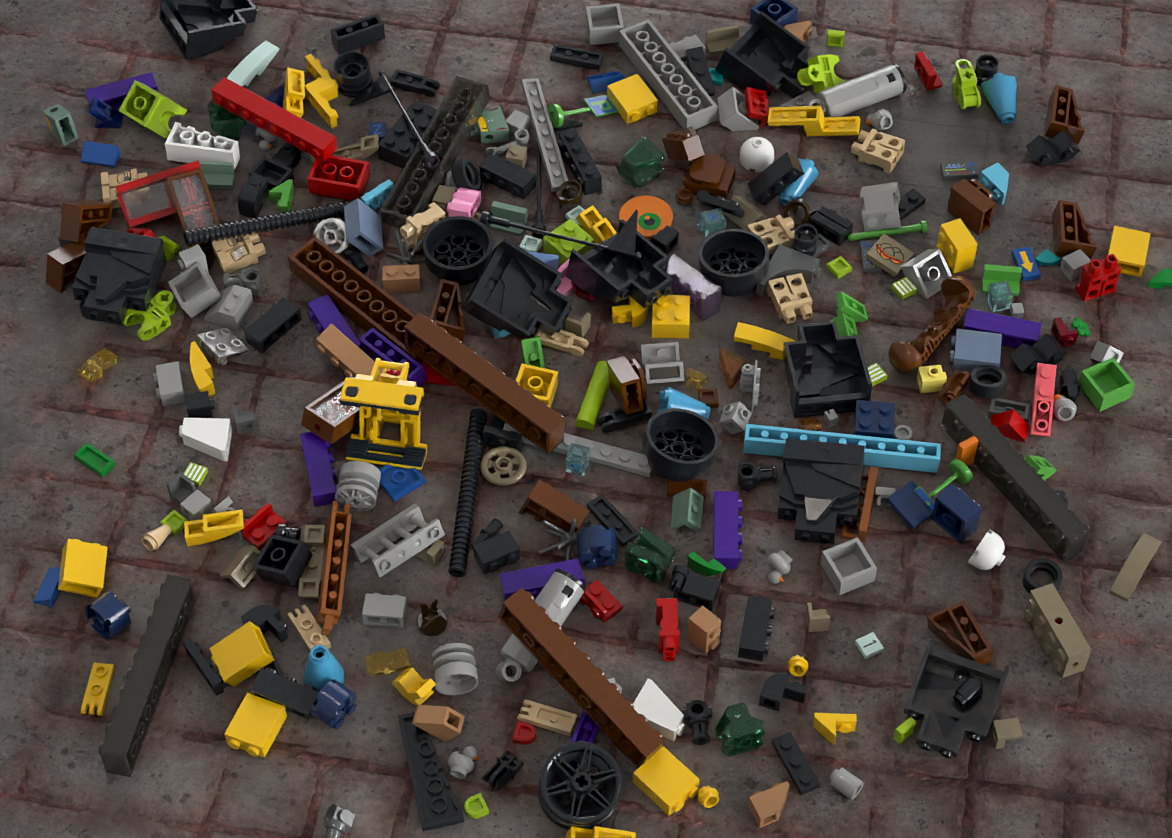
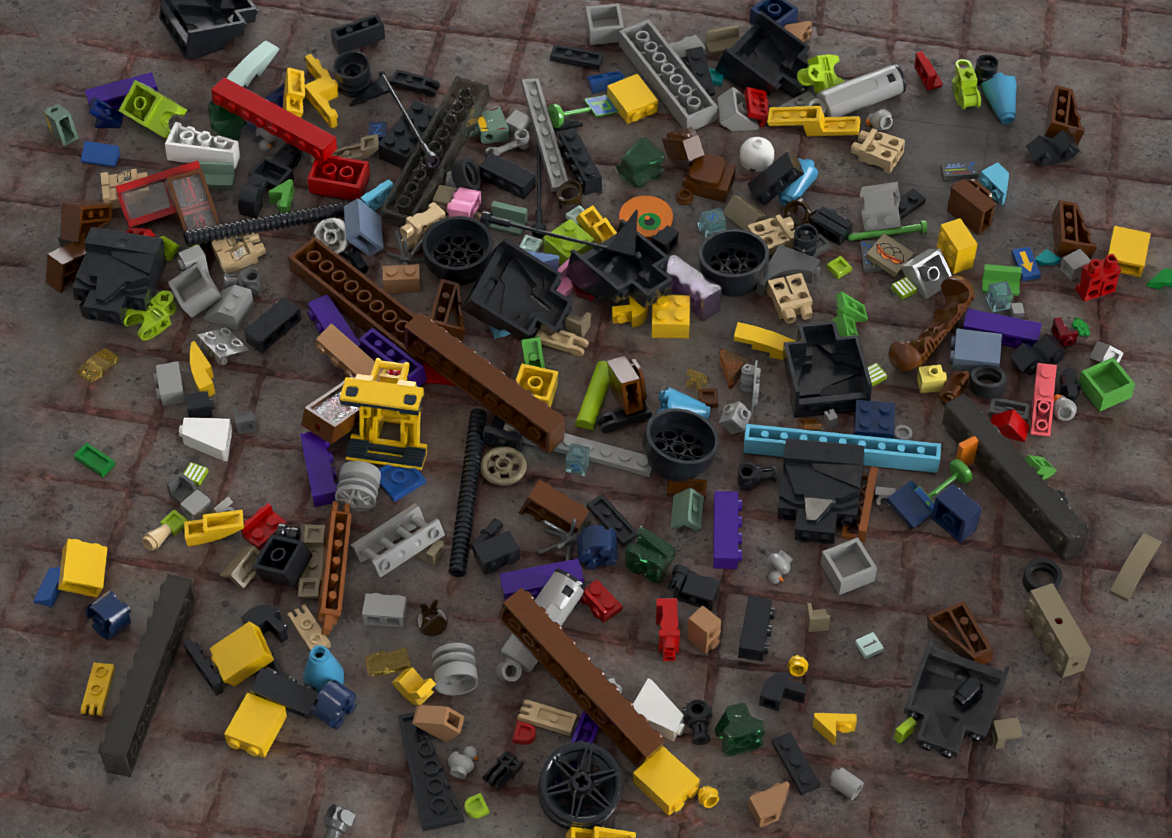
(517, 155): dark tan brick -> none
(661, 362): light grey piece -> none
(702, 567): green slope -> none
(719, 202): black hinge -> none
(835, 38): lime tile -> none
(988, 552): white cylinder -> none

